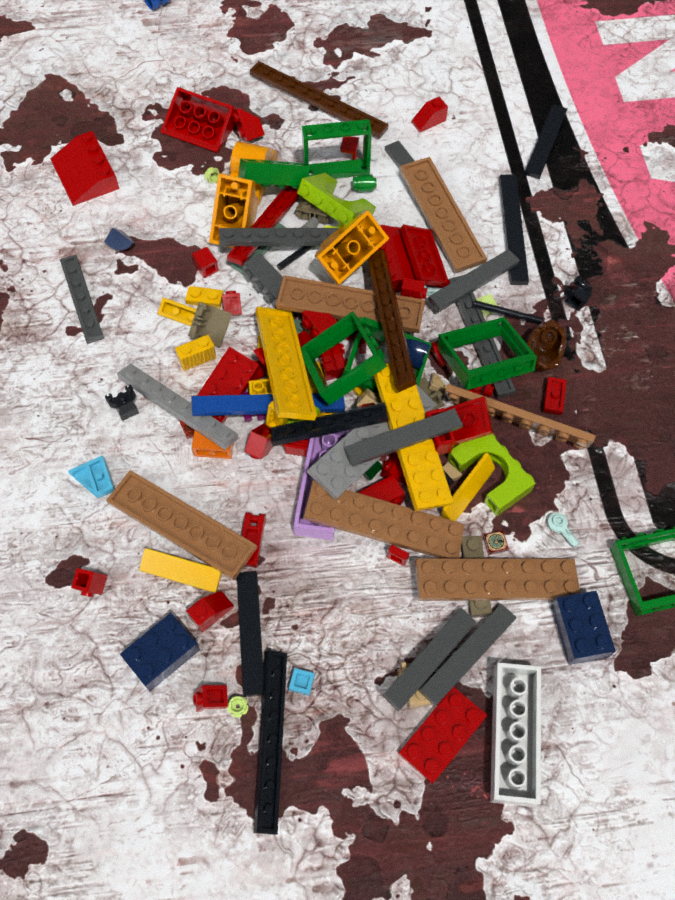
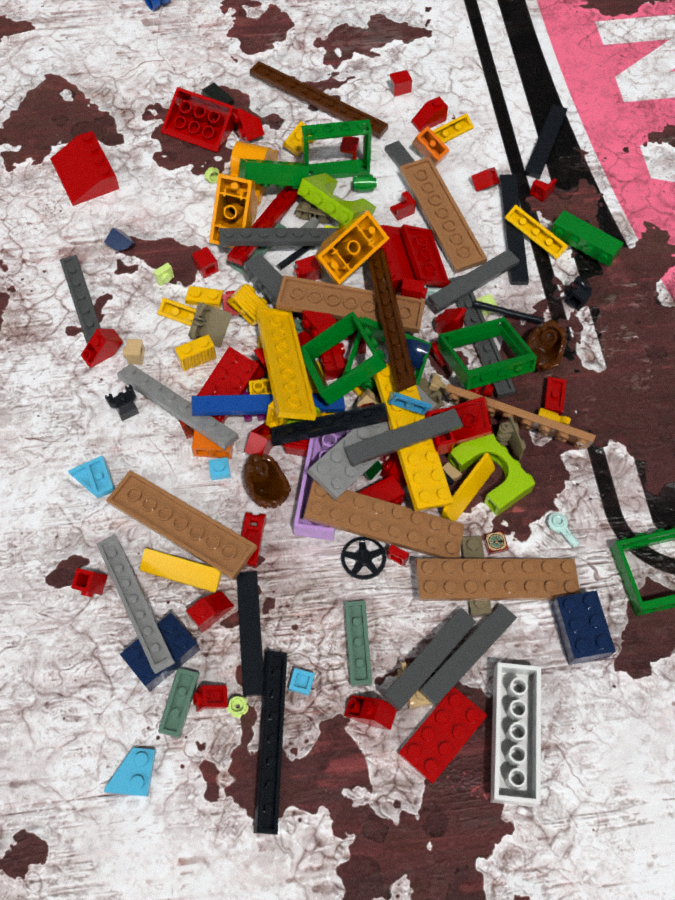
(101, 346): none -> red slope
(133, 774): none -> medium azure wing
(134, 351): none -> tan plate
(135, 604): none -> light grey plate
(163, 274): none -> yellowish green plate
(179, 703): none -> sand green plate
(215, 92): none -> pearl dark grey tile
(219, 468): none -> medium azure plate
(245, 302): none -> yellow brick
(267, 483): none -> reddish brown hair
(294, 141): none -> yellow bracket
(308, 268): none -> red brick
(358, 643): none -> sand green plate
(363, 558): none -> black wheel
(370, 711): none -> red slope
(401, 82): none -> red panel
(405, 207): none -> red panel
(408, 403): none -> dark azure slope
(431, 146): none -> orange brick
(450, 320): none -> red slope
(453, 128): none -> yellow slope
(485, 179): none -> red panel
(509, 435): none -> dark tan hinge
(536, 232): none -> yellow slope
(541, 190): none -> red panel
(554, 416): none -> yellow bar
(586, 238): none -> green brick

